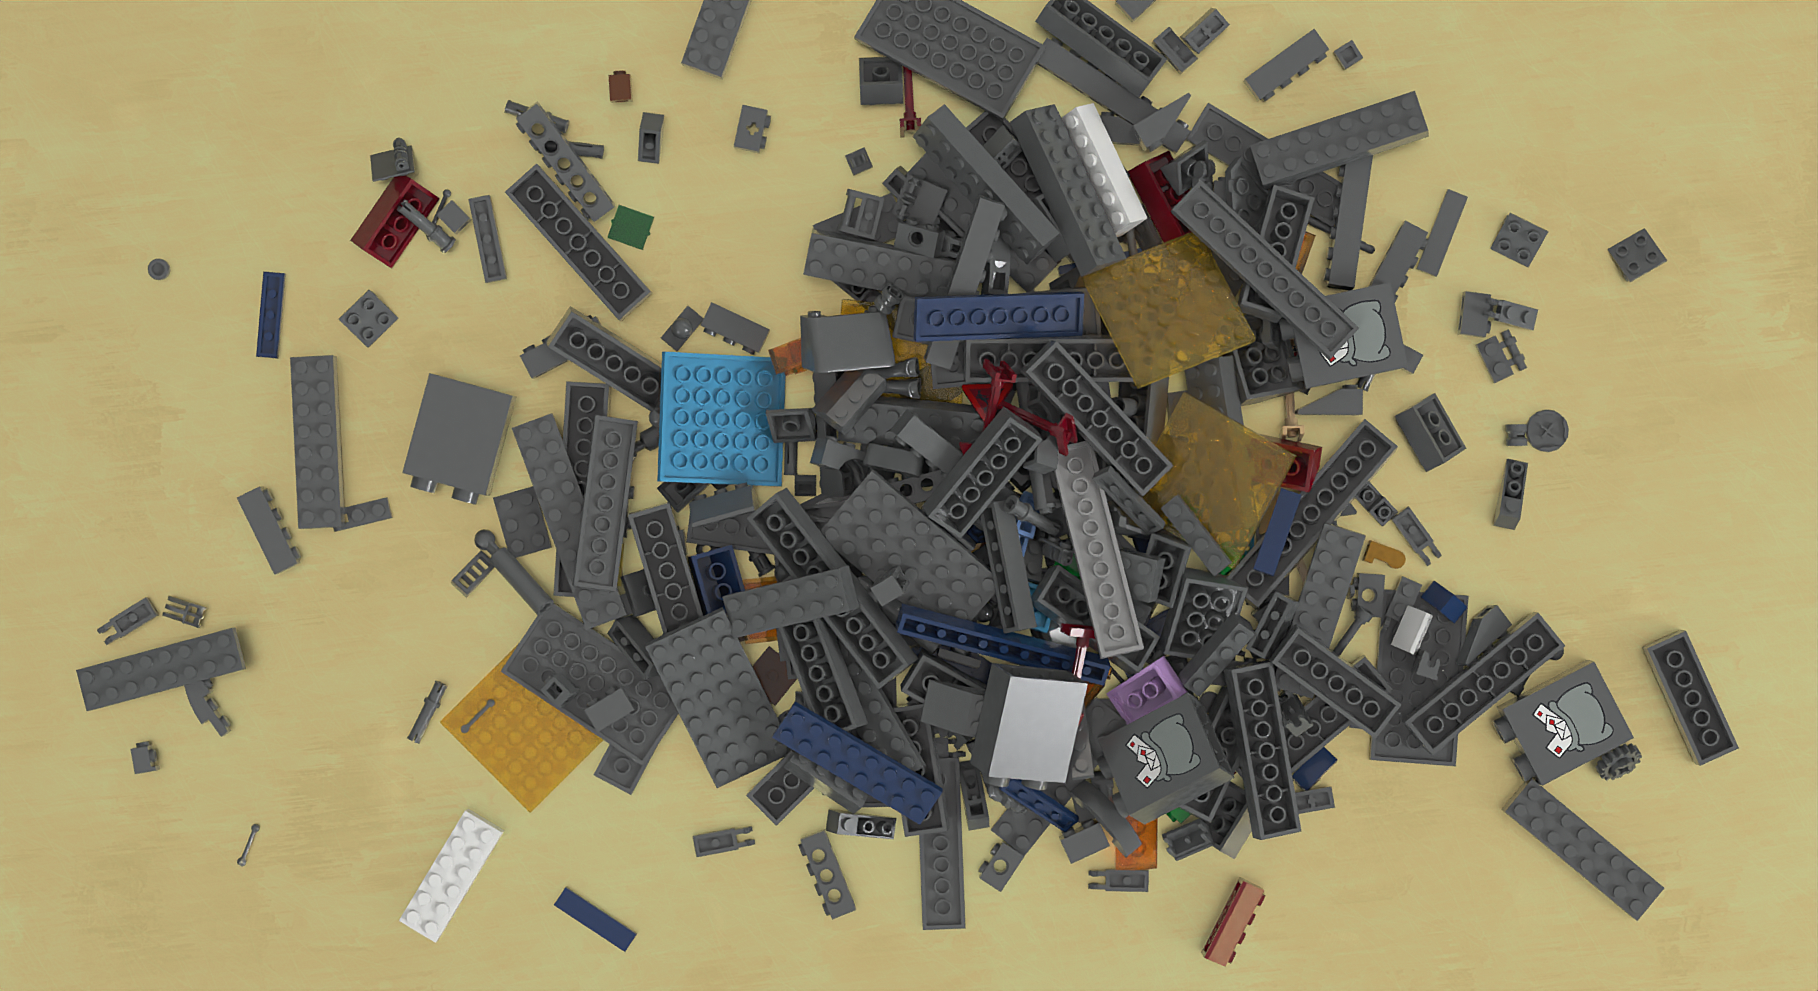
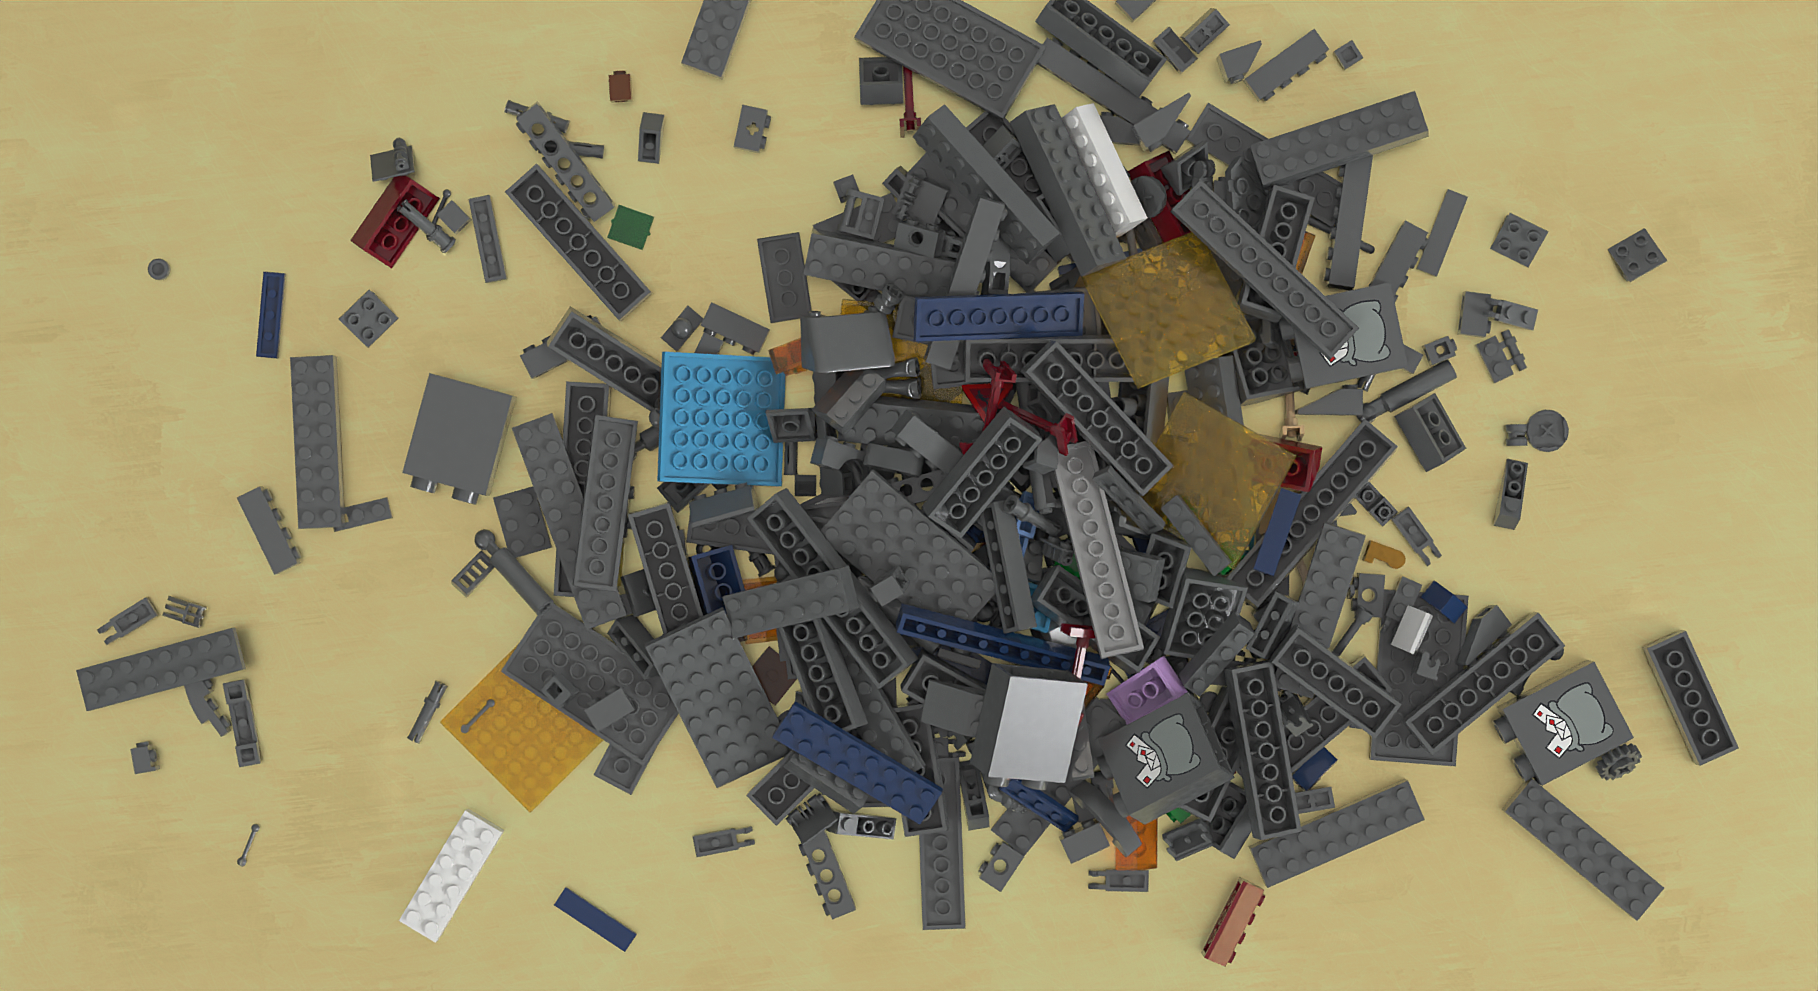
(243, 723): none -> dark grey slope
(709, 345): none -> dark grey brick
(783, 277): none -> dark grey tile
(813, 819): none -> dark grey hinge
(843, 184): none -> dark grey brick
(859, 161): dark grey tile -> none
(1150, 194): none -> dark grey tile
(1237, 62): none -> dark grey slope
(1337, 833): none -> dark grey brick
(1409, 391): none -> dark grey piece
(1431, 354): none -> dark grey brick

